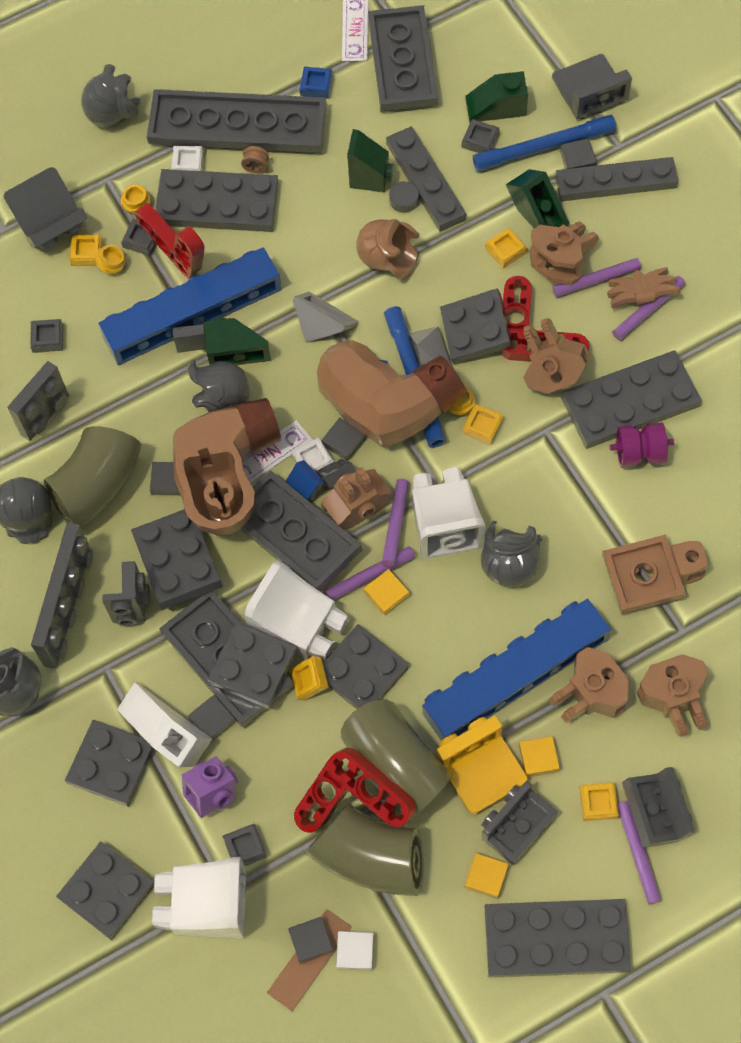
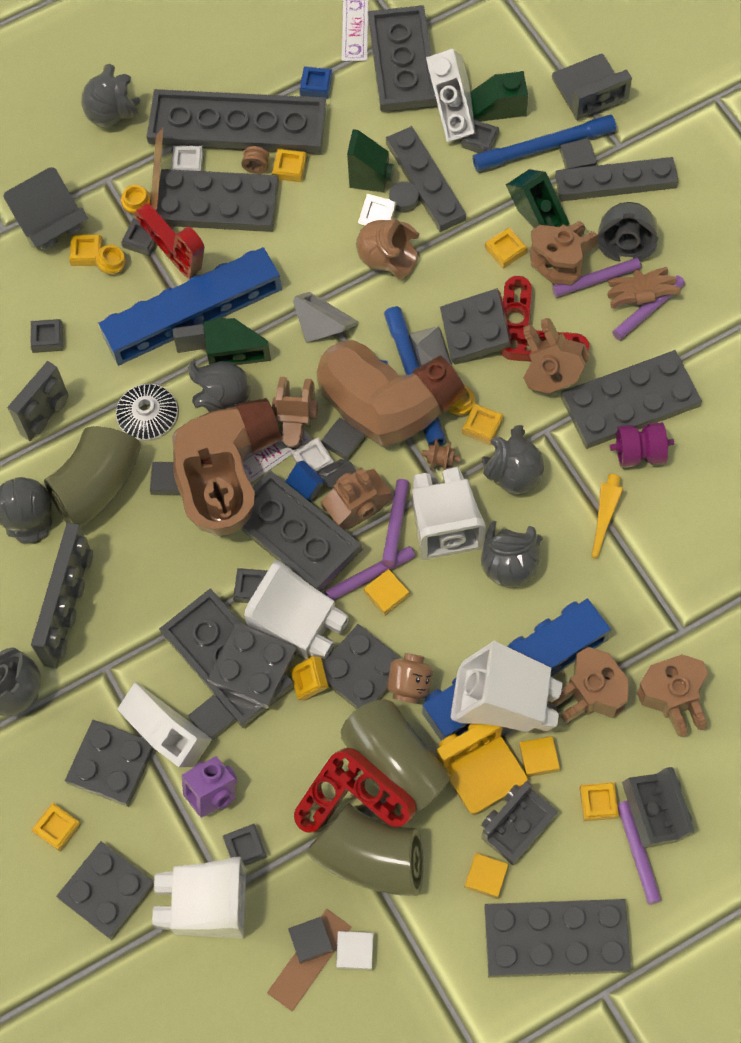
(56, 827): none -> yellow tile
(129, 606): dark grey bracket -> none
(149, 423): none -> dish
(156, 169): none -> medium nougat sticker
(176, 559): dark grey plate -> none
(247, 583): none -> dark grey tile
(289, 165): none -> yellow tile
(294, 411): none -> medium nougat hinge
(376, 208): none -> white tile
(410, 678): none -> medium nougat head
(440, 455): none -> medium nougat wheel
(452, 94): none -> white slope
(505, 690): none -> white hips
(515, 463): none -> dark grey hair
(608, 500): none -> yellow piece
(628, 232): none -> dark grey cylinder
(670, 570): medium nougat plate -> none

